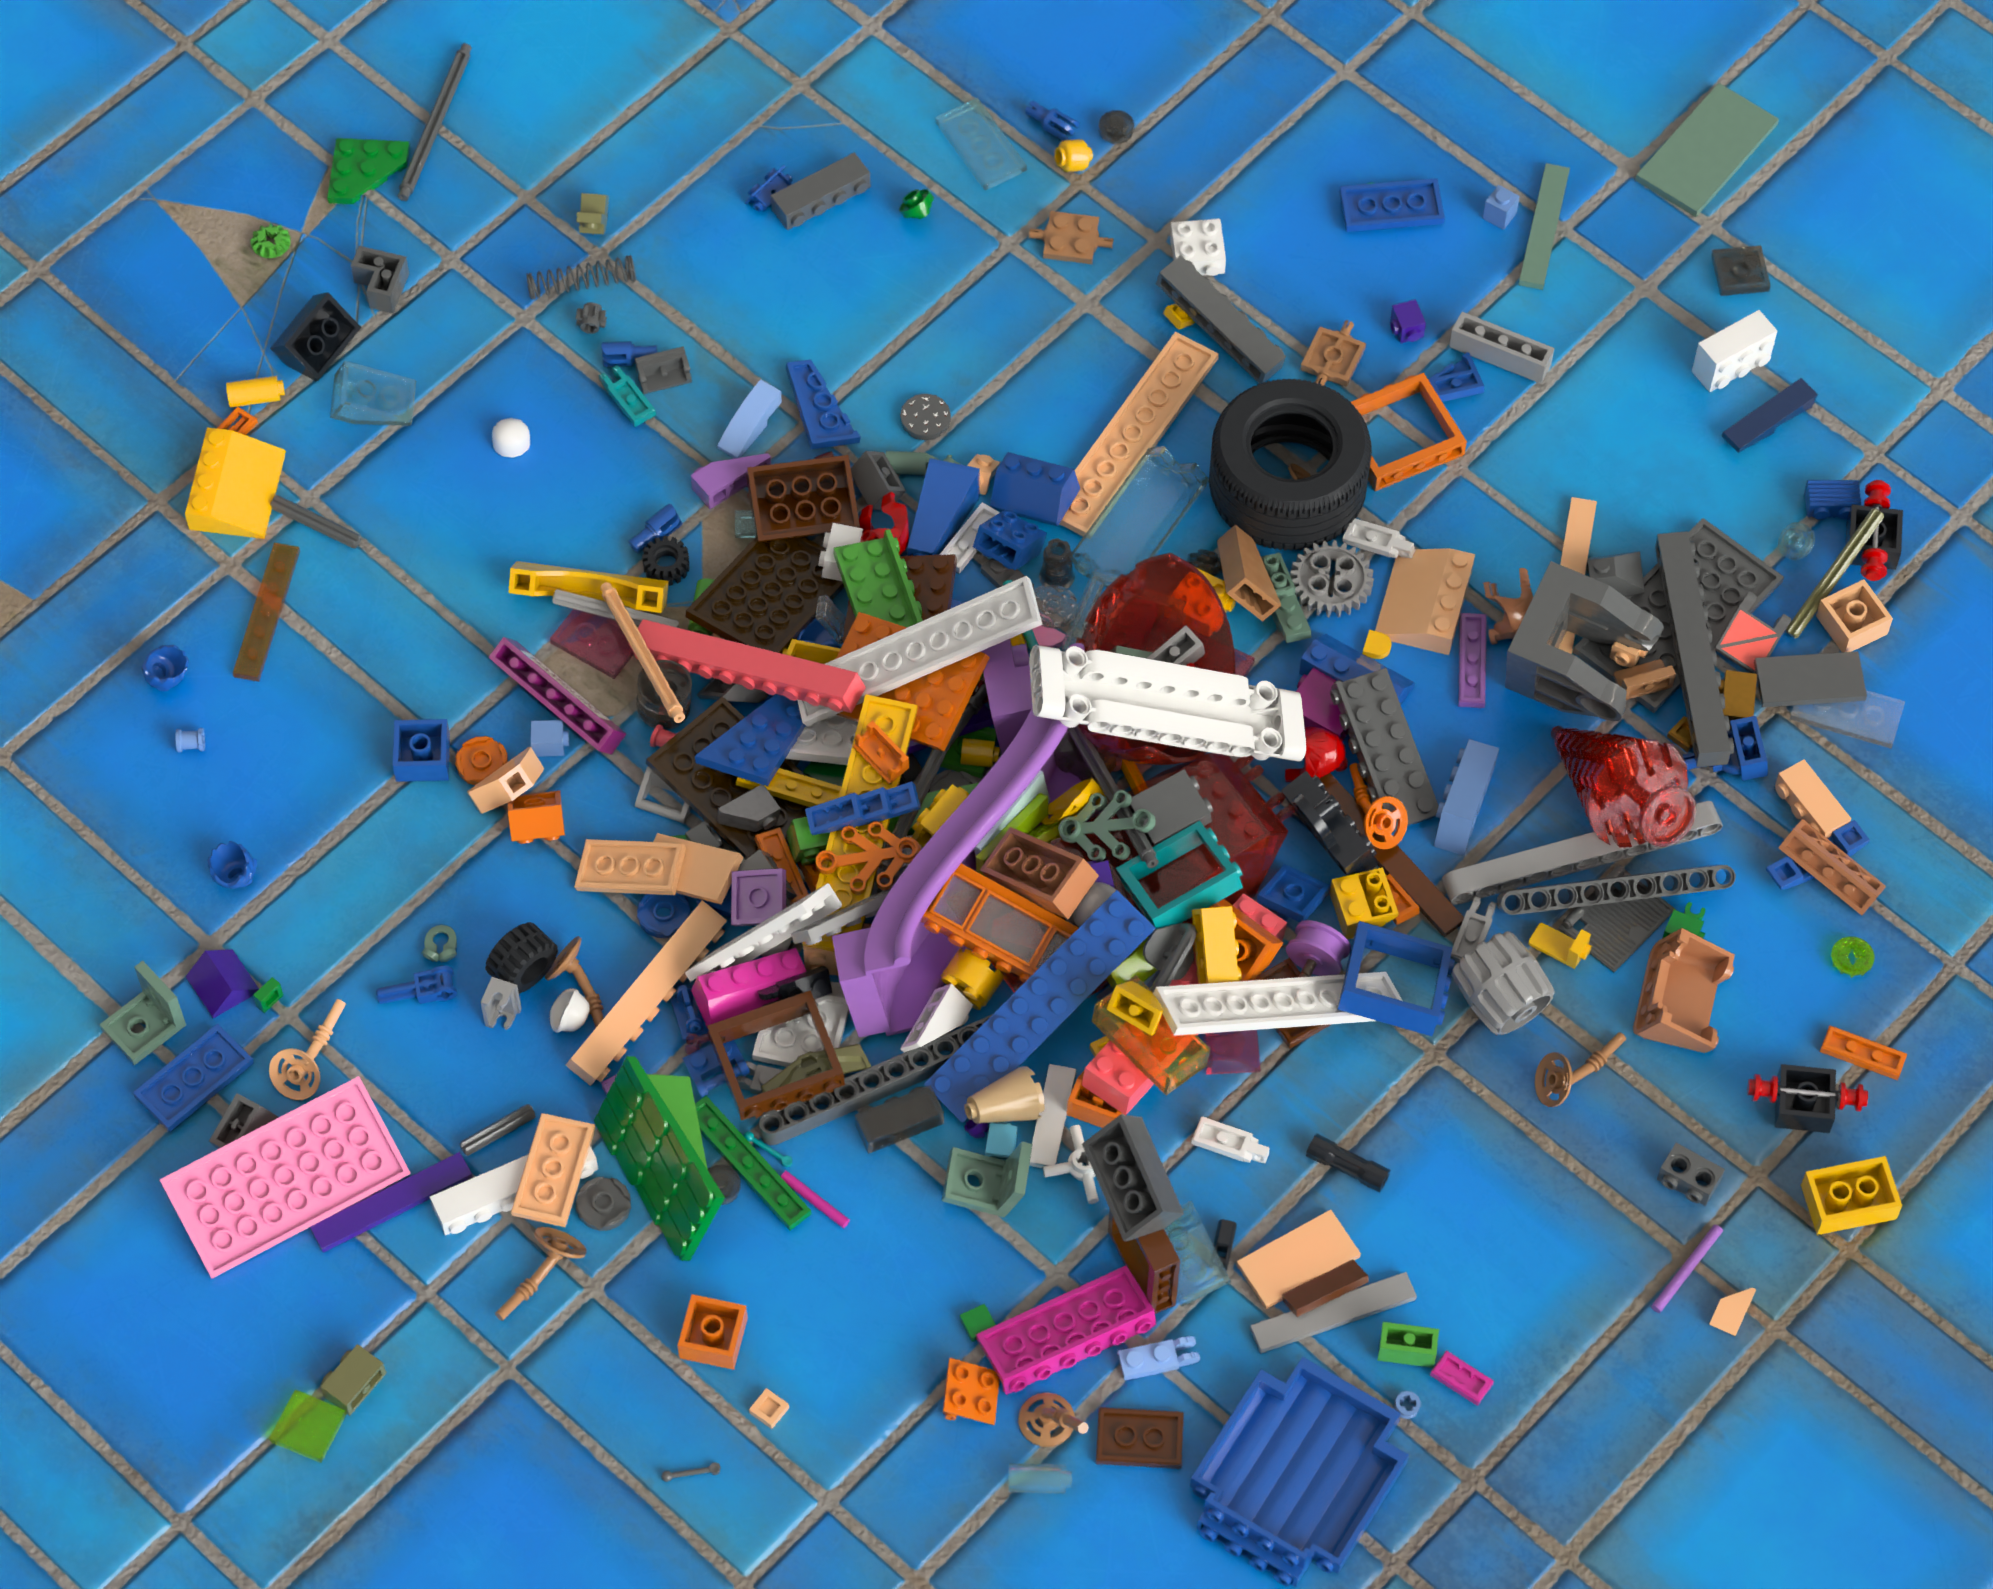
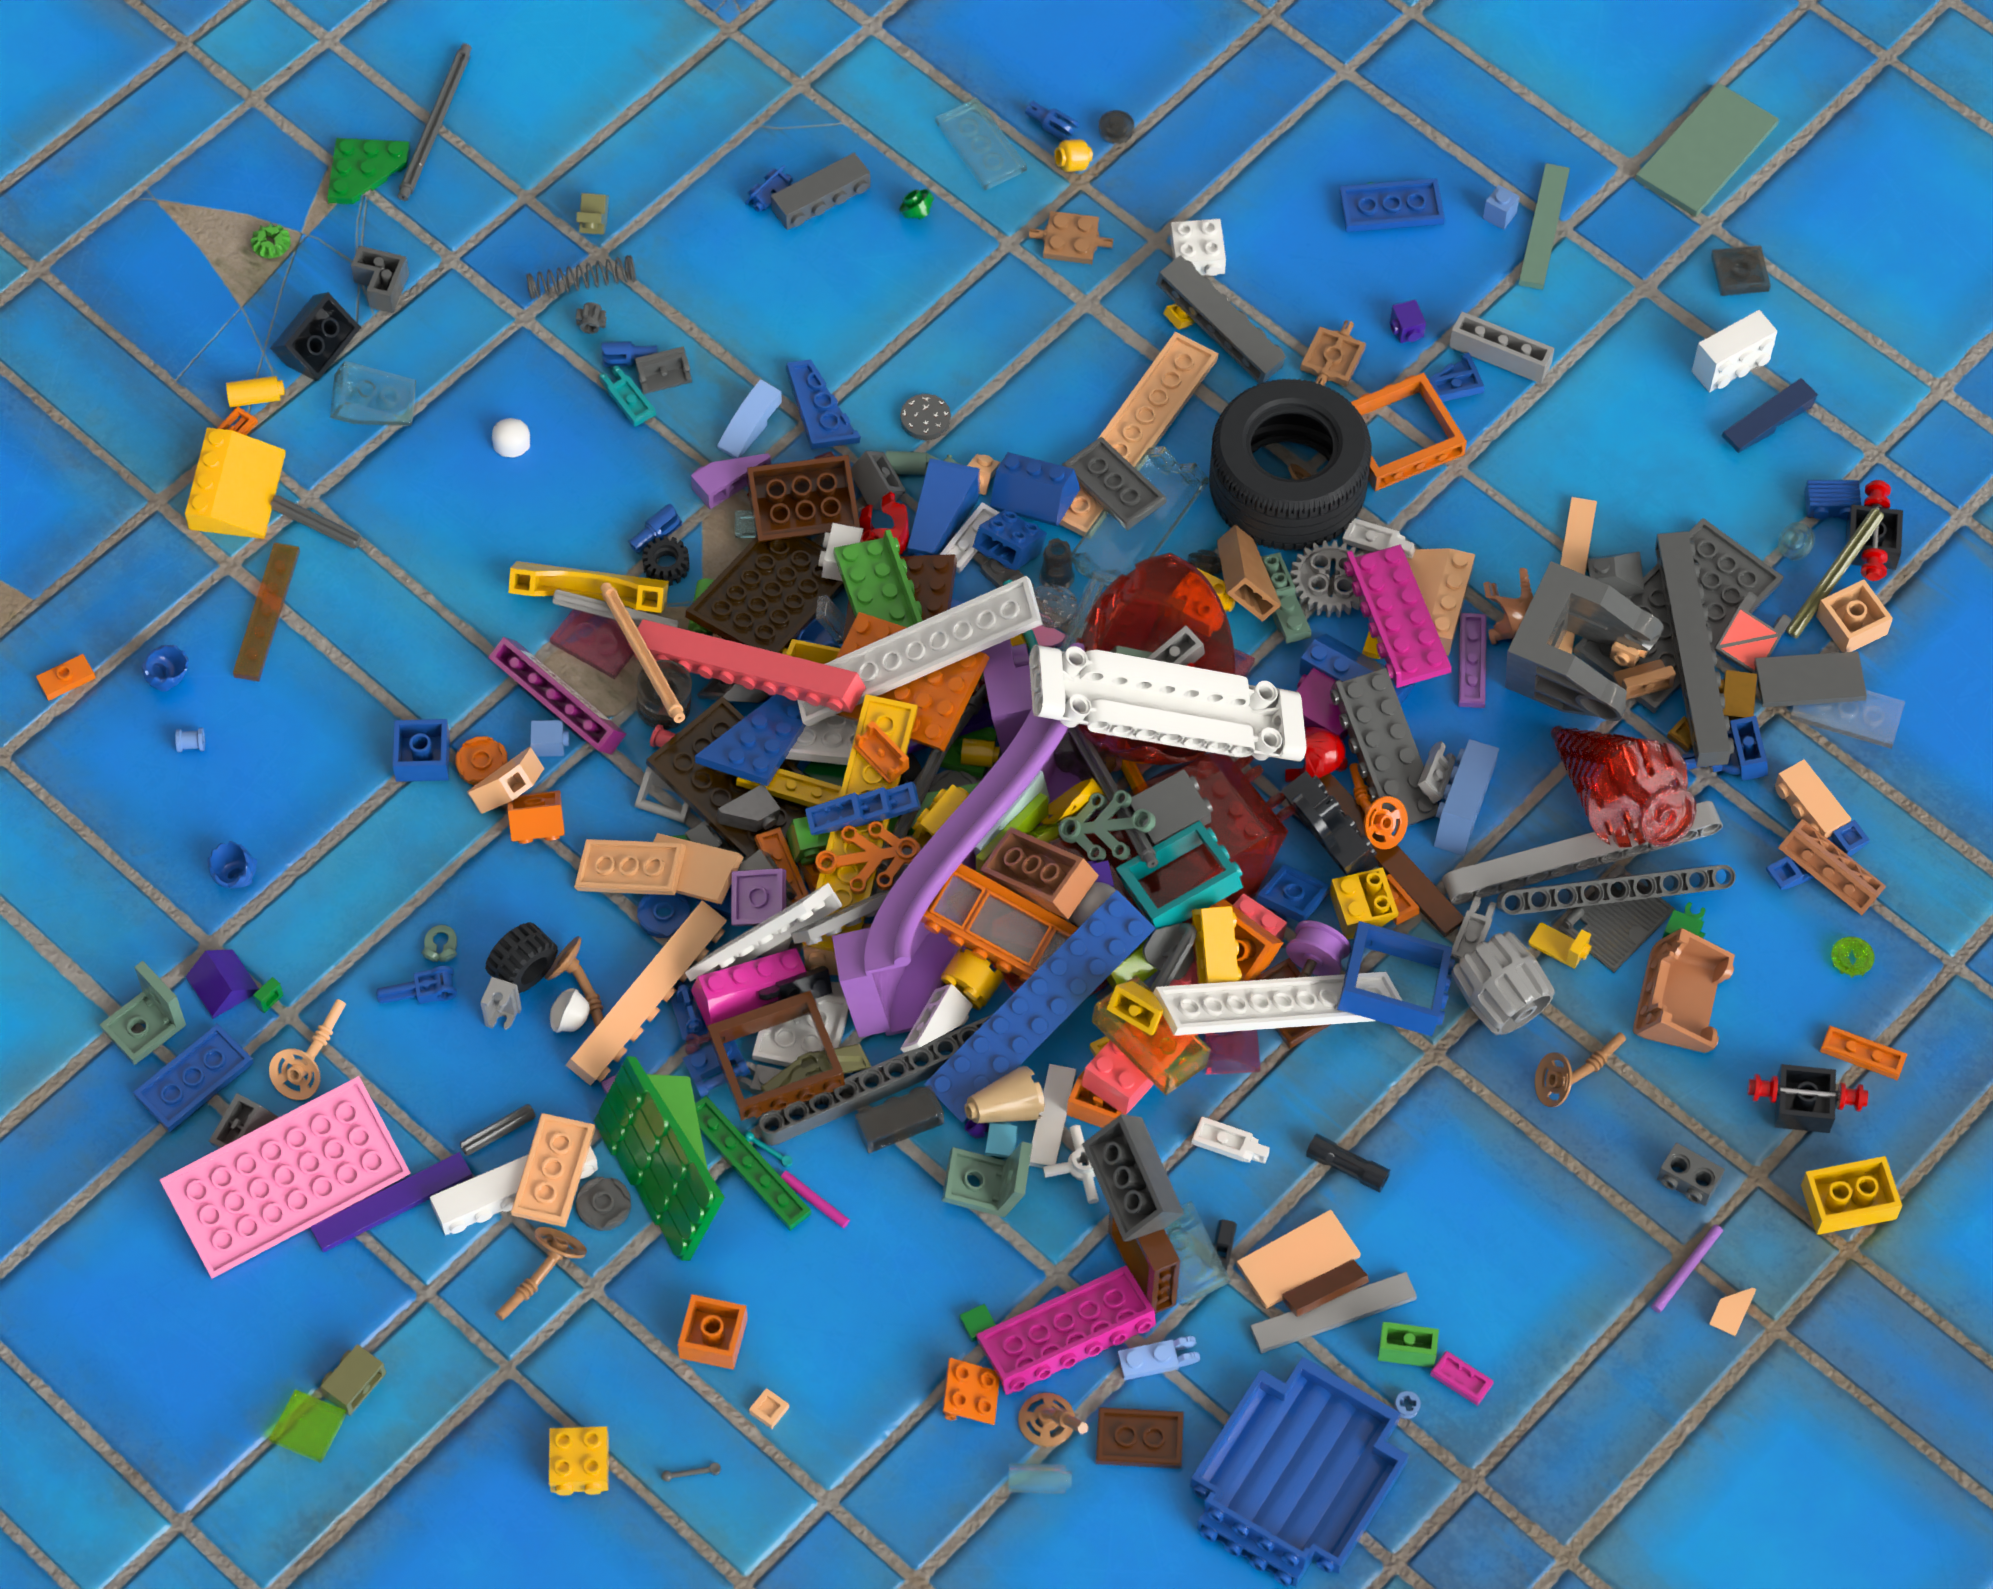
(65, 677): none -> orange plate
(579, 1460): none -> yellow brick
(727, 1181): clear smoke plate -> none
(1115, 483): none -> dark grey tile
(1397, 615): none -> dark pink bracket
(1436, 772): none -> light grey hinge

